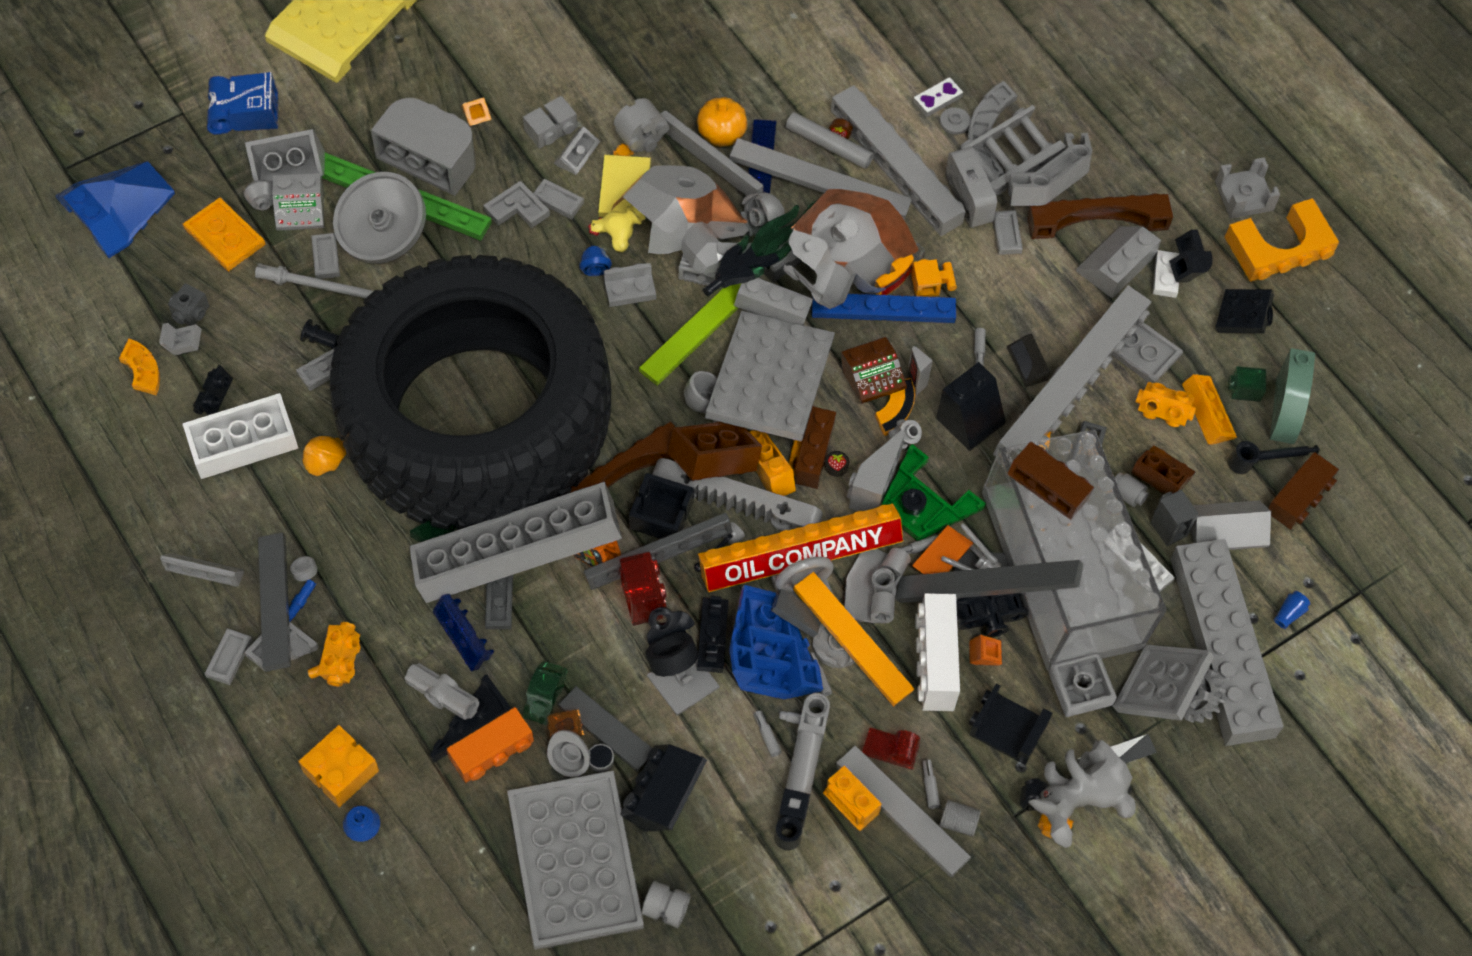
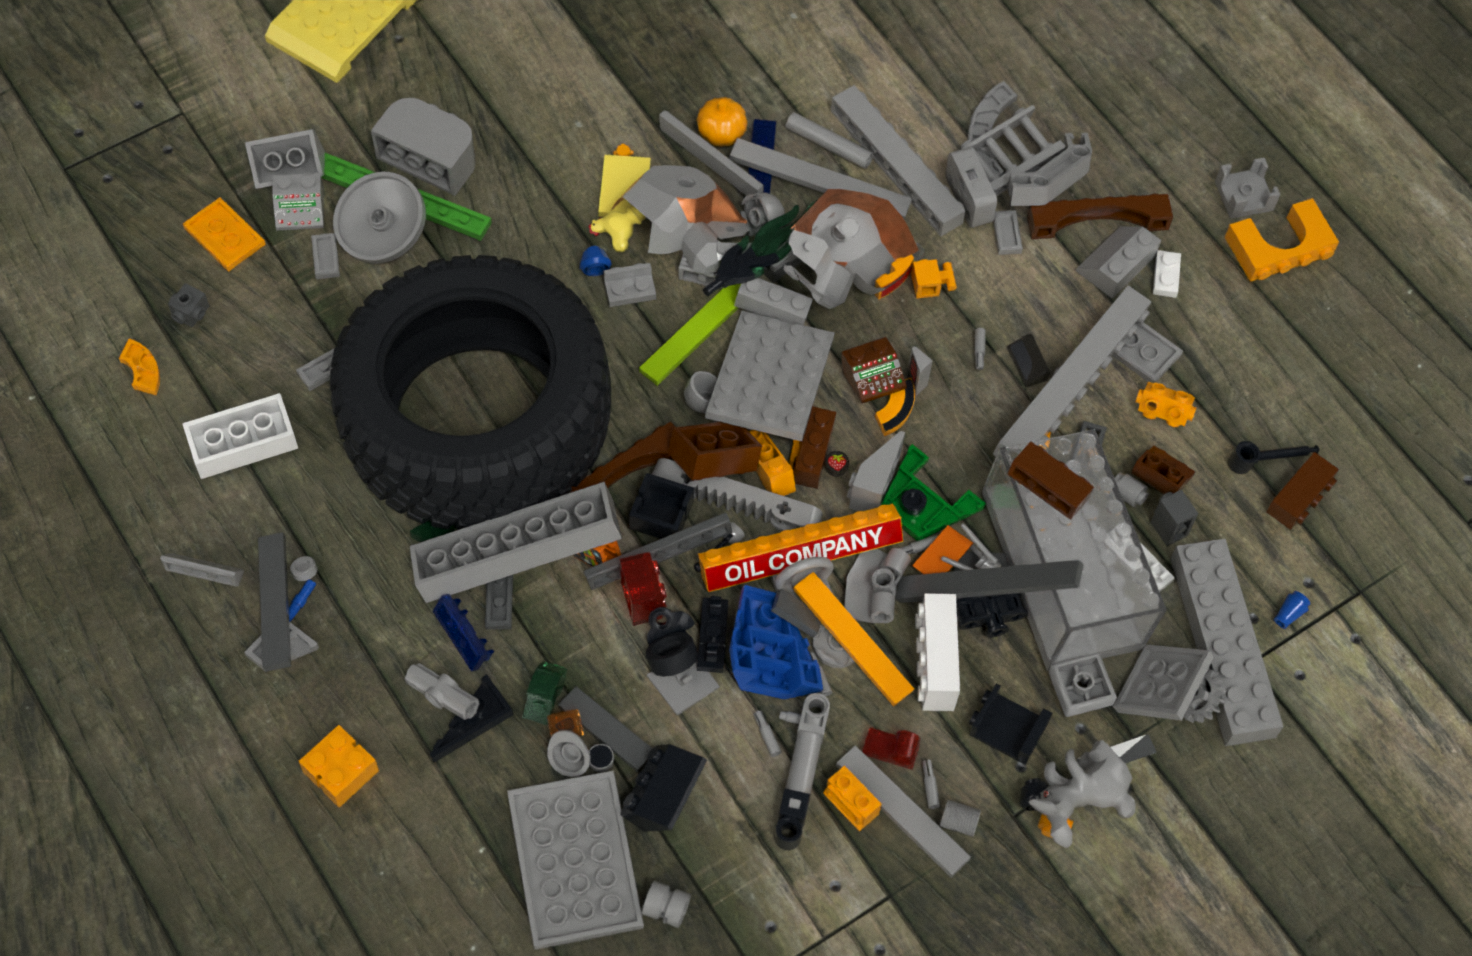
(117, 204): blue wedge -> none
(181, 339): light grey bracket -> none
(215, 389): black hinge -> none
(228, 656): light grey tile -> none
(242, 103): blue piece -> none
(259, 194): light grey cone -> none
(281, 275): light grey bar -> none
(318, 335): black pin -> none
(323, 454): light orange hair -> none
(338, 655): light orange brick -> none
(364, 828): blue cone -> none
(476, 111): light orange slope -> none
(490, 745): orange brick -> none
(518, 201): light grey plate -> none
(545, 128): light grey piece -> none
(558, 199): light grey tile -> none
(577, 151): light grey slope -> none
(640, 125): light grey brick -> none
(841, 127): reddish brown tile -> none
(890, 308): blue plate -> none
(912, 431): light grey brick -> none
(938, 97): tile -> none
(955, 121): light grey piece -> none
(971, 407): black slope -> none
(985, 651): orange slope -> none
(1192, 259): black brick -> none
(1209, 410): light orange slope -> none
(1240, 523): light grey slope -> none
(1245, 311): black plate -> none
(1247, 384): clear green brick -> none
(1292, 395): sand green brick -> none

